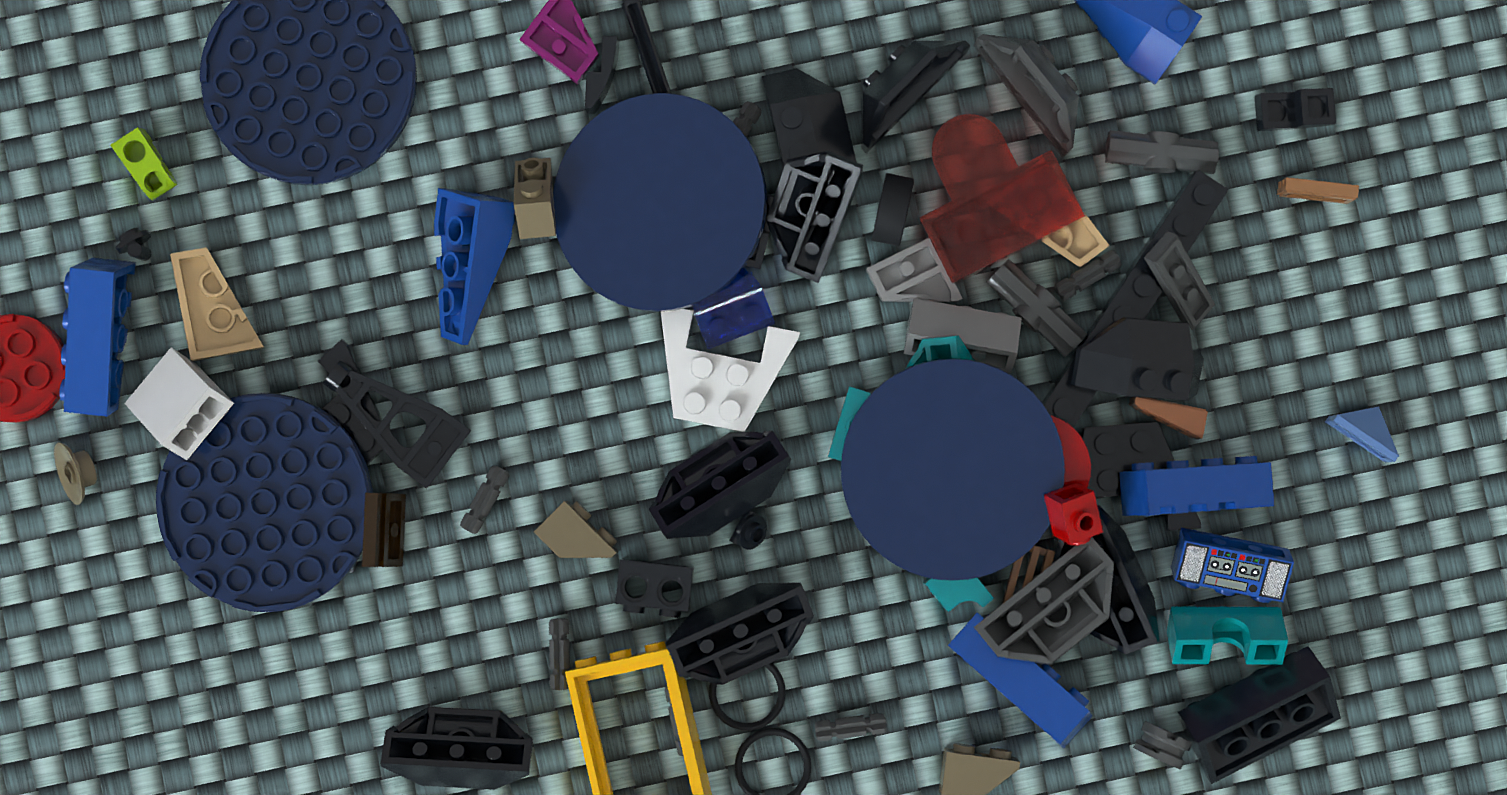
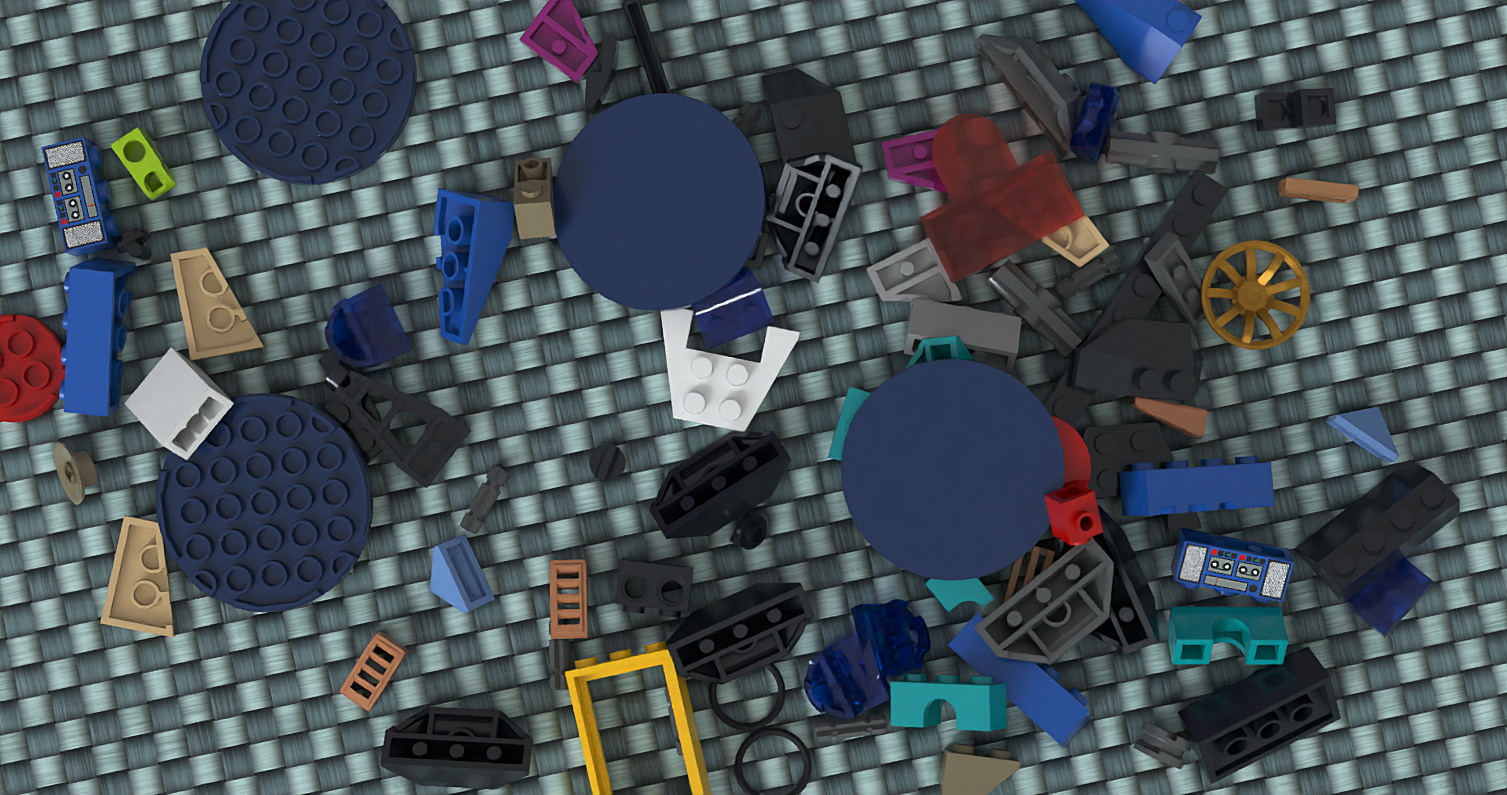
(81, 196): none -> brick
(139, 581): none -> tan wing
(366, 330): none -> clear blue slope
(383, 530): dark brown plate -> none
(389, 645): none -> nougat slope
(458, 576): none -> medium blue slope
(568, 568): none -> nougat slope
(573, 536): dark tan slope -> none
(607, 462): none -> black plate
(840, 682): none -> clear blue slope
(890, 638): none -> clear blue slope
(893, 209): black tyre -> none
(903, 84): black wedge -> none
(911, 161): none -> magenta wing
(977, 702): none -> teal arch
(1094, 122): none -> clear blue slope
(1254, 296): none -> pearl gold wheel
(1379, 529): none -> black slope
(1390, 596): none -> clear blue slope

